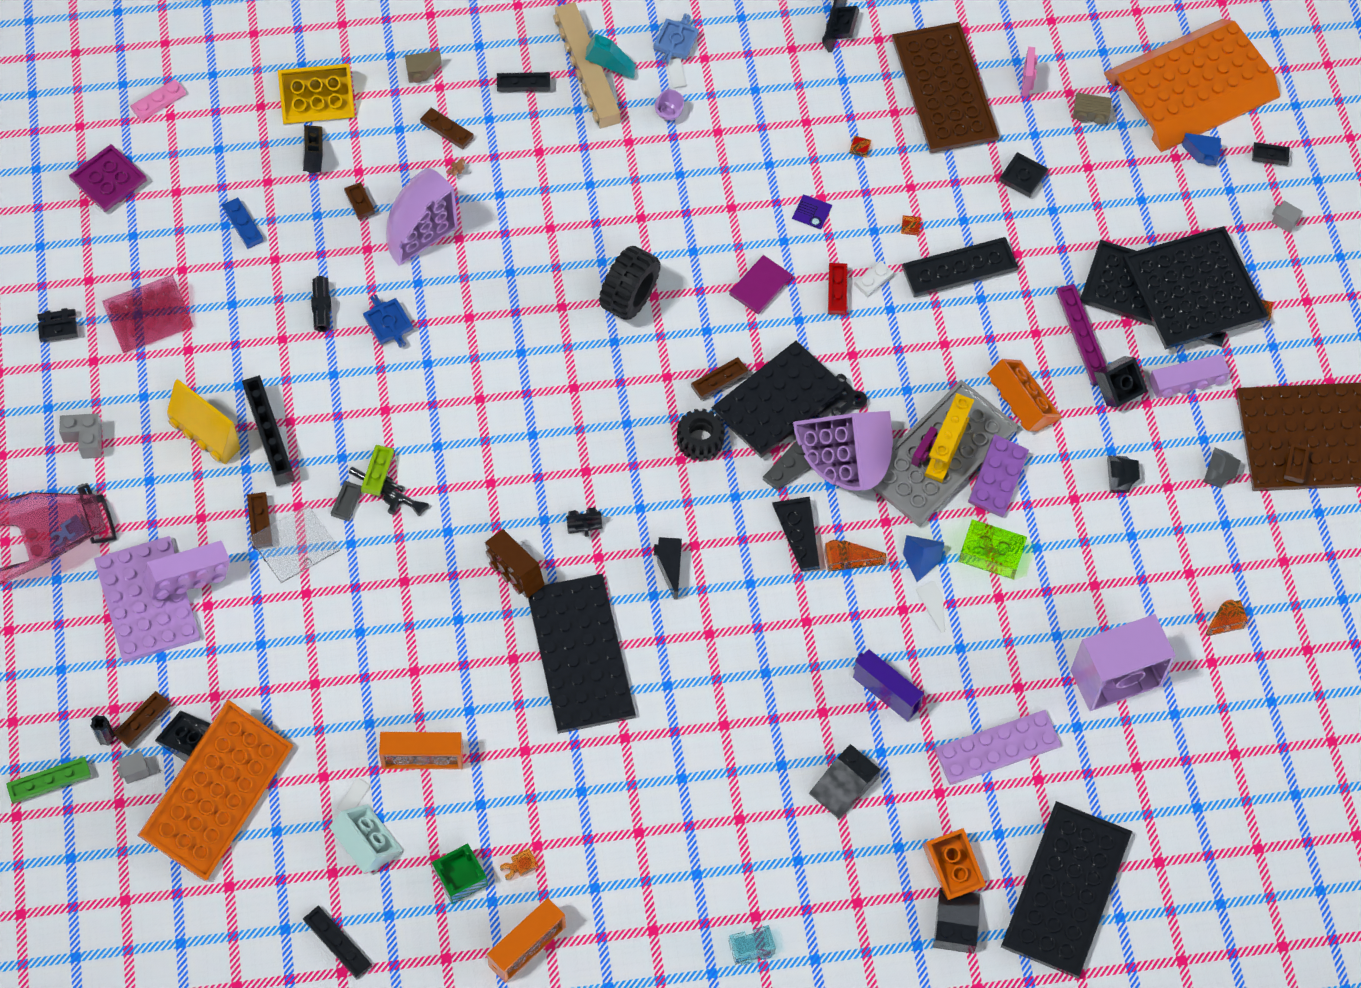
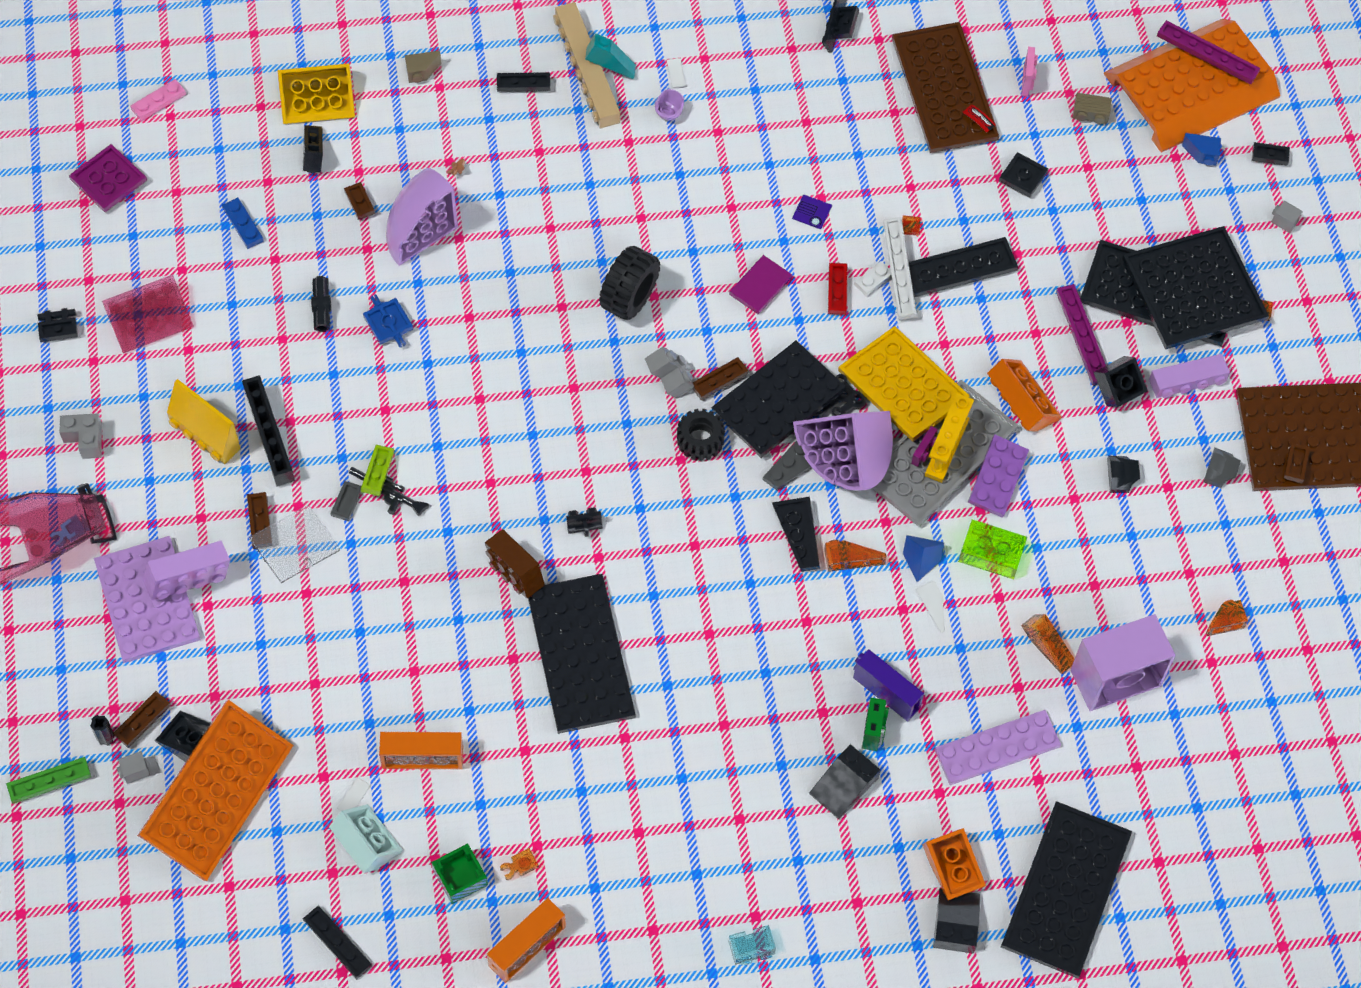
(446, 128): reddish brown plate -> none
(668, 559): black slope -> none
(671, 370): none -> light grey brick
(676, 38): medium blue plate -> none
(860, 146): clear orange tile -> none
(875, 724): none -> green piece
(899, 268): none -> white tile
(902, 381): none -> yellow plate
(979, 117): none -> red sticker
(1048, 641): none -> clear orange slope
(1208, 52): none -> magenta plate

